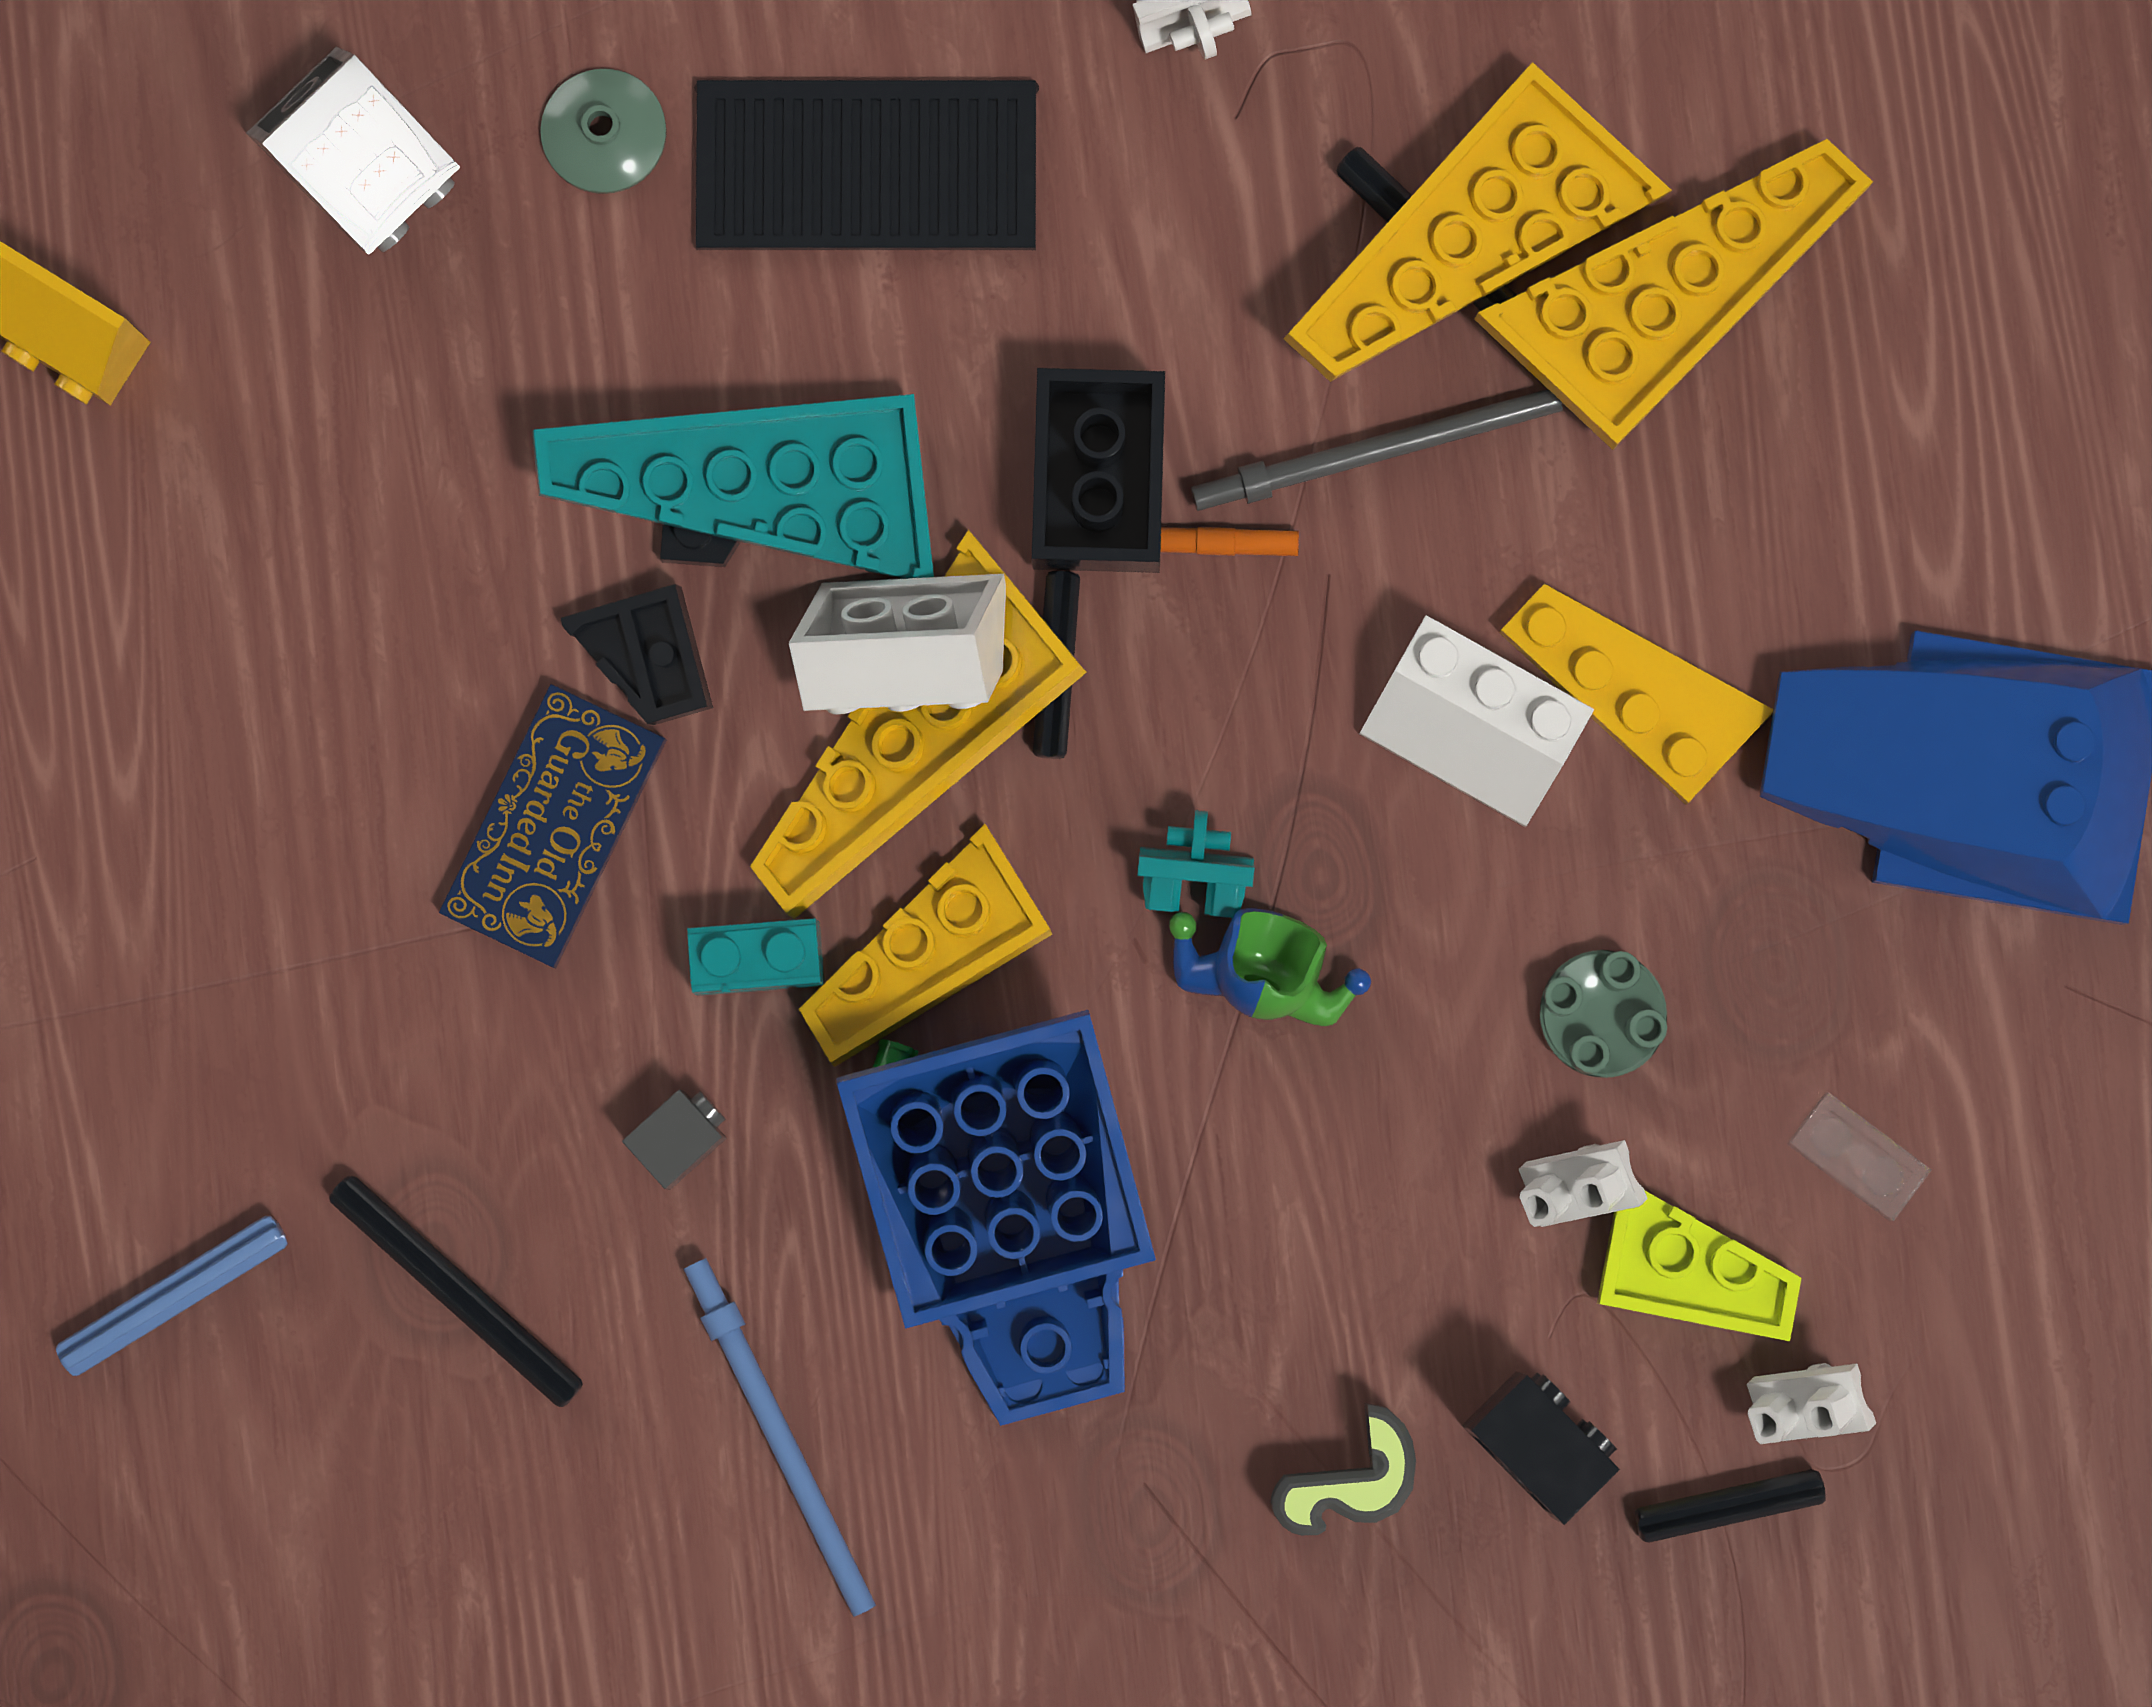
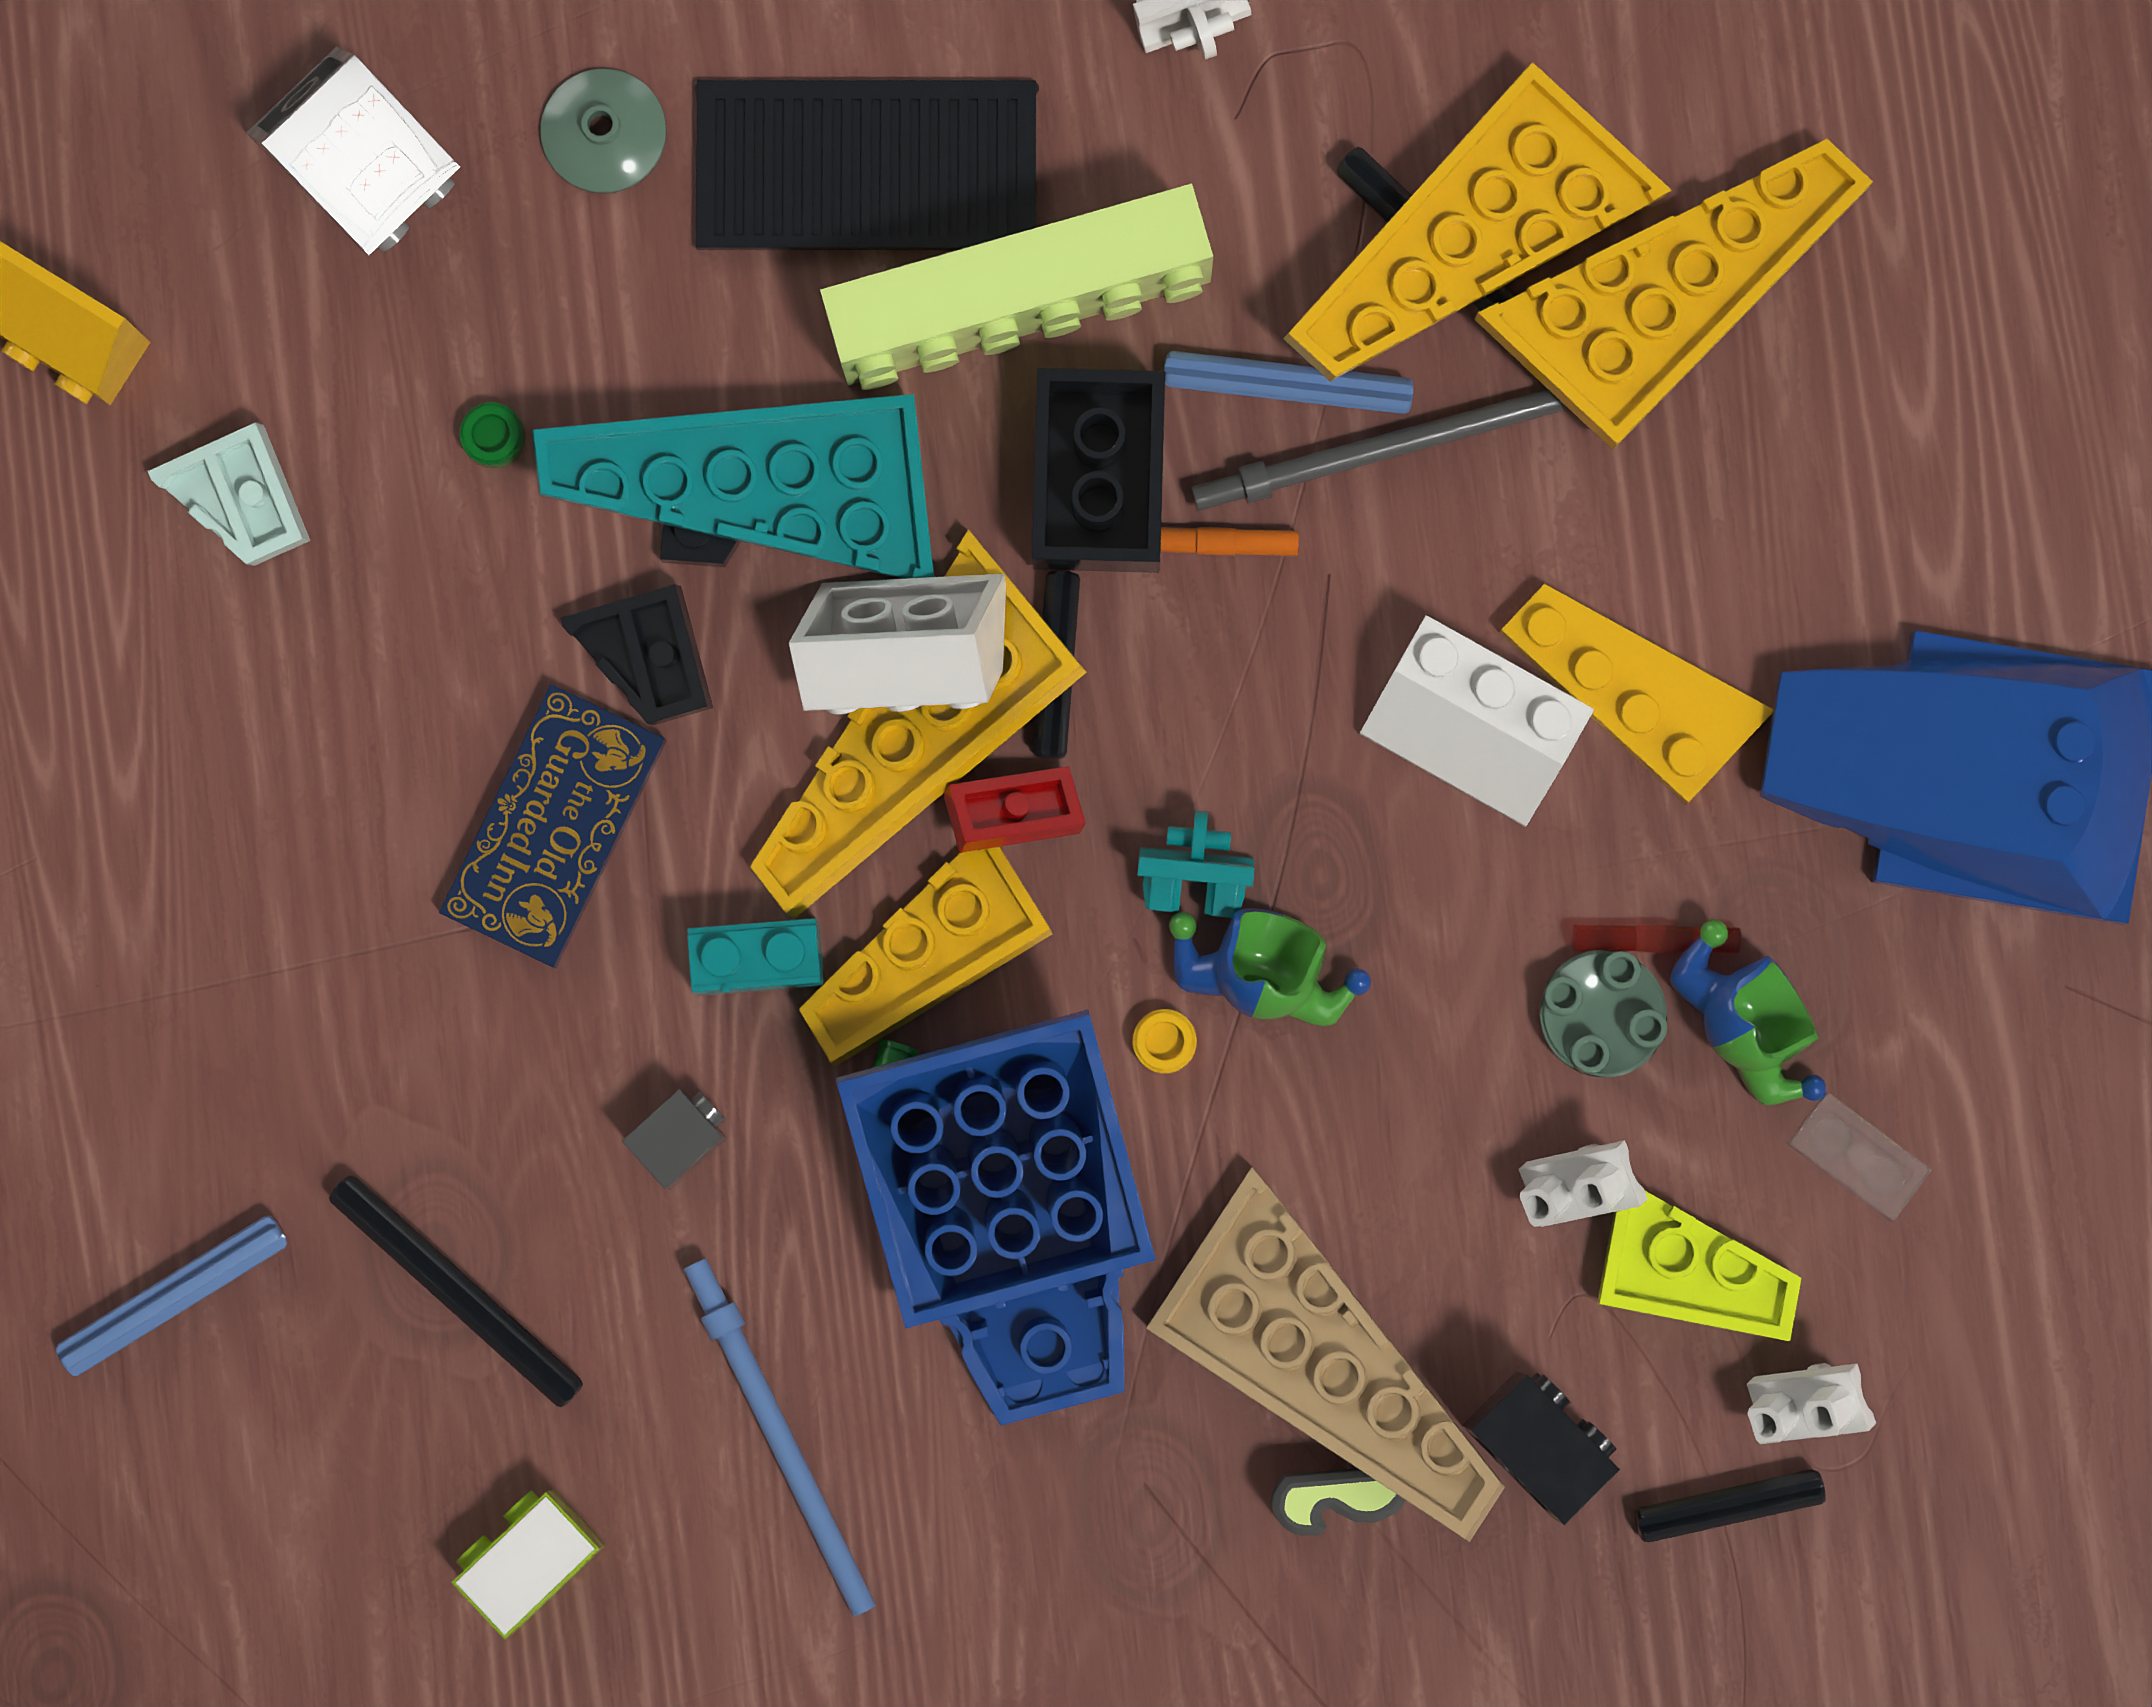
(237, 494): none -> light aqua wing
(492, 435): none -> green tile
(526, 1562): none -> white brick
(1014, 809): none -> red plate
(1019, 287): none -> yellowish green brick
(1164, 1041): none -> yellow tile
(1287, 382): none -> medium blue axle
(1296, 1339): none -> tan wing
(1646, 938): none -> clear red piece
(1749, 1018): none -> bright green piece

